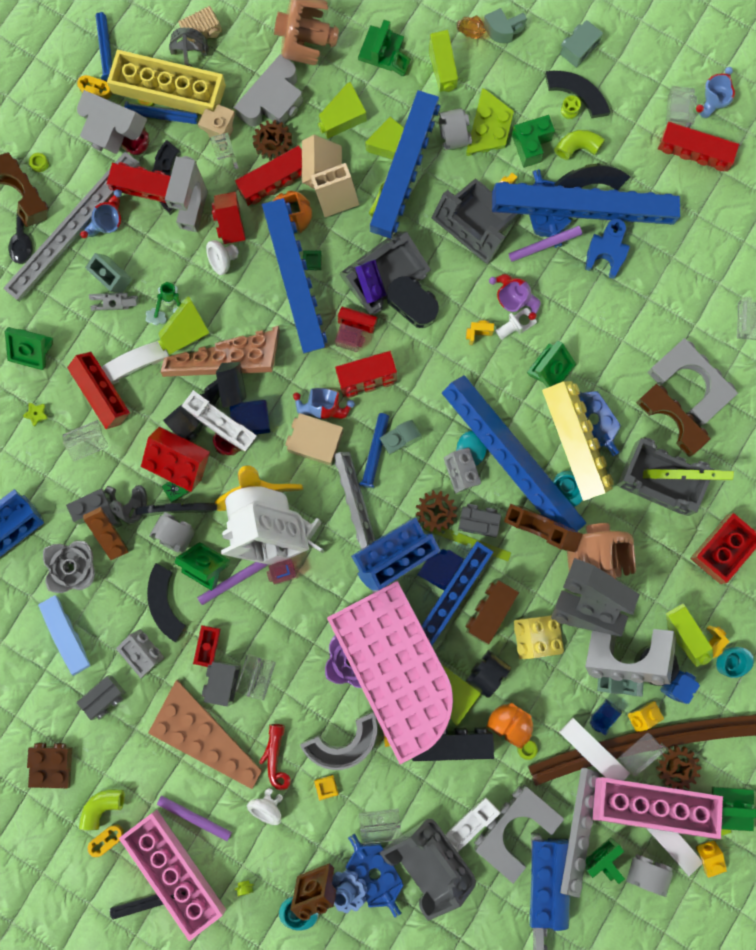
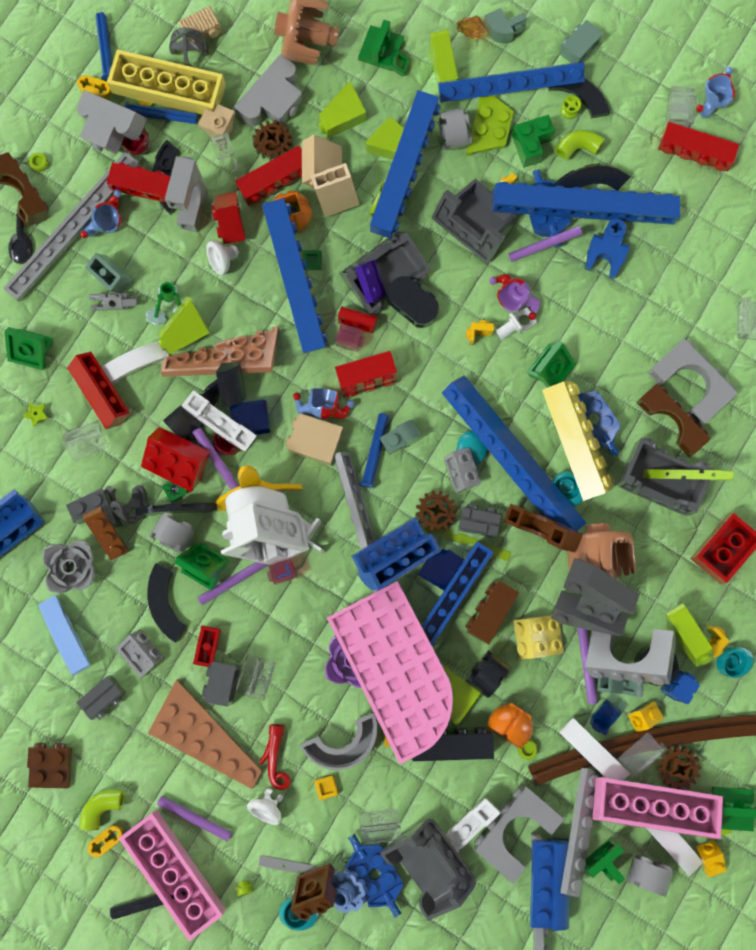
(215, 458): none -> medium lavender piece
(290, 865): none -> light grey piece
(511, 82): none -> blue plate
(589, 680): none -> medium lavender piece

